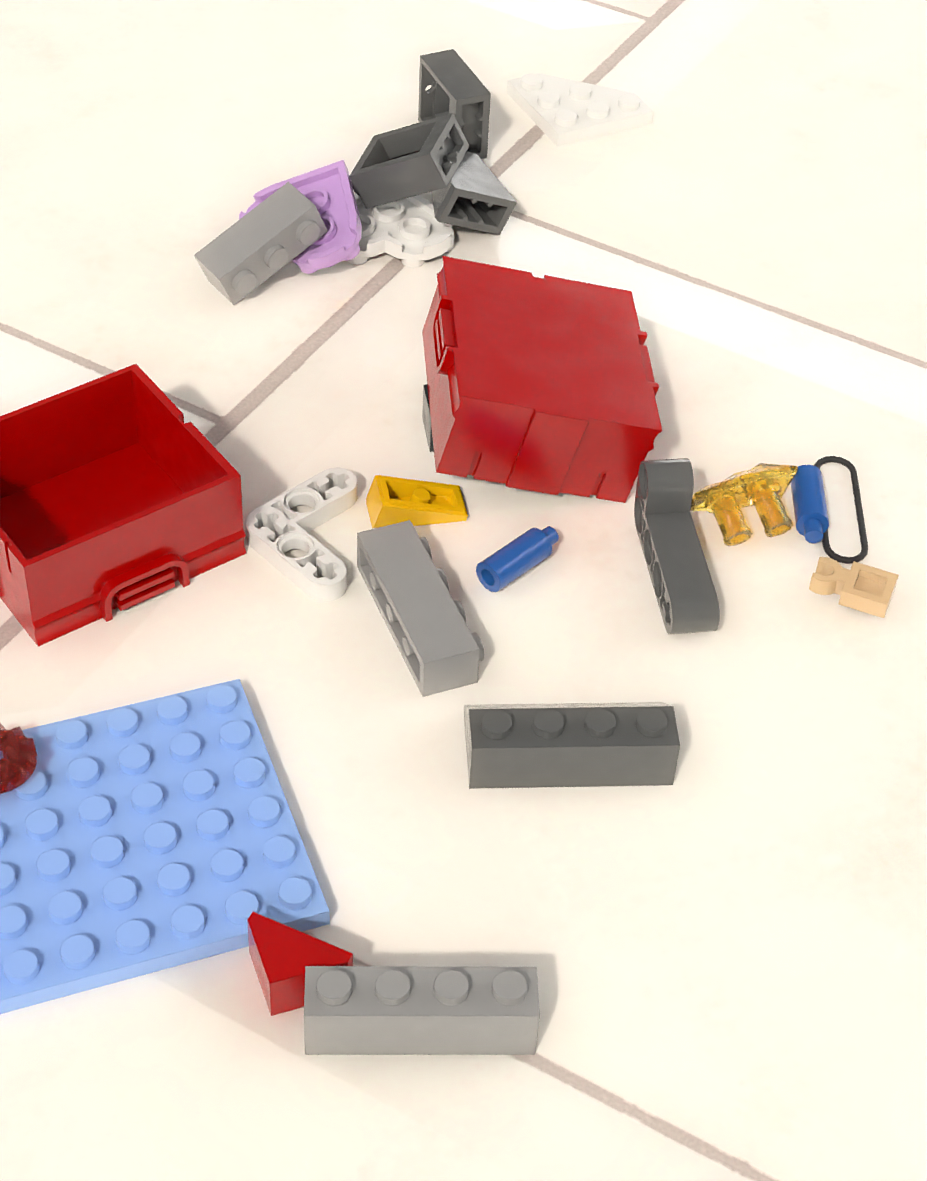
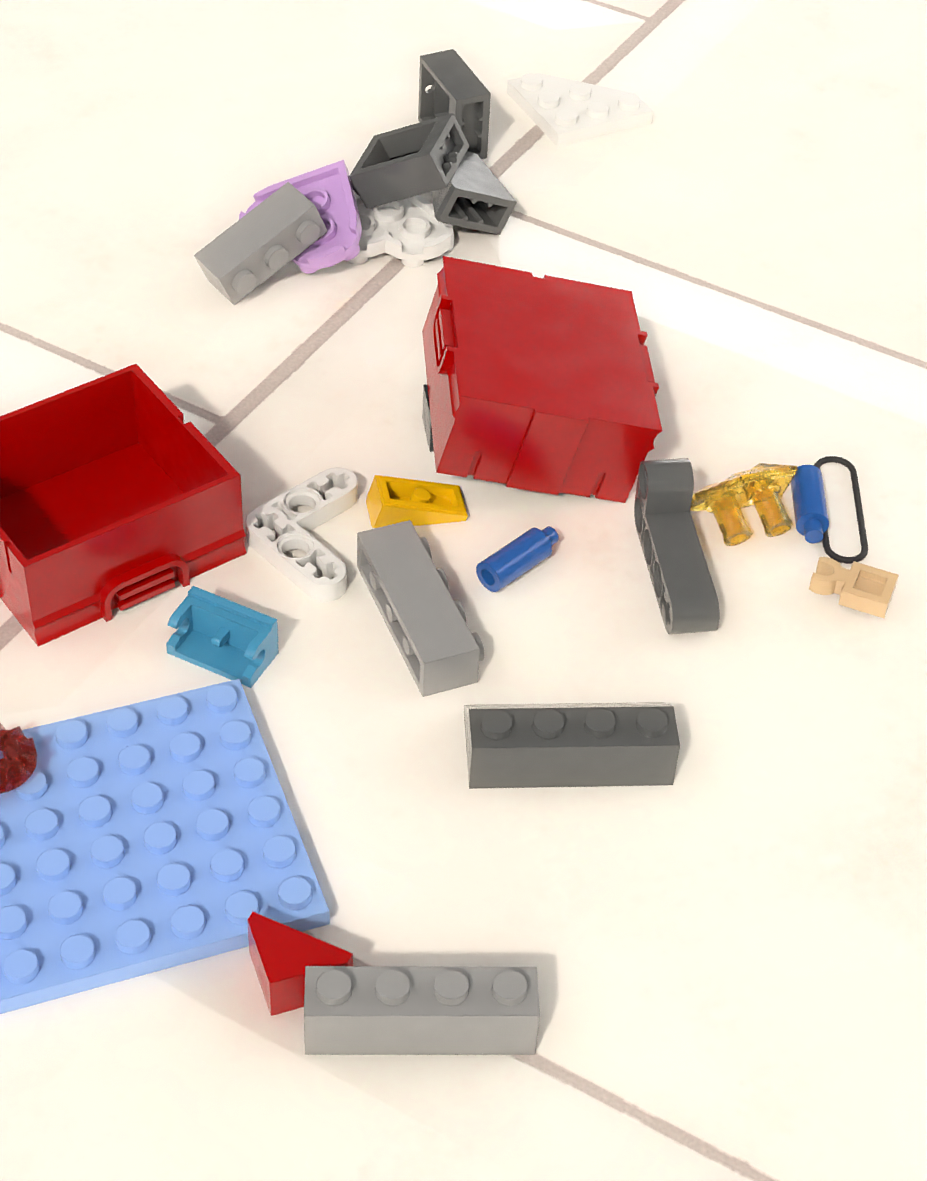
(223, 636): none -> dark azure hinge

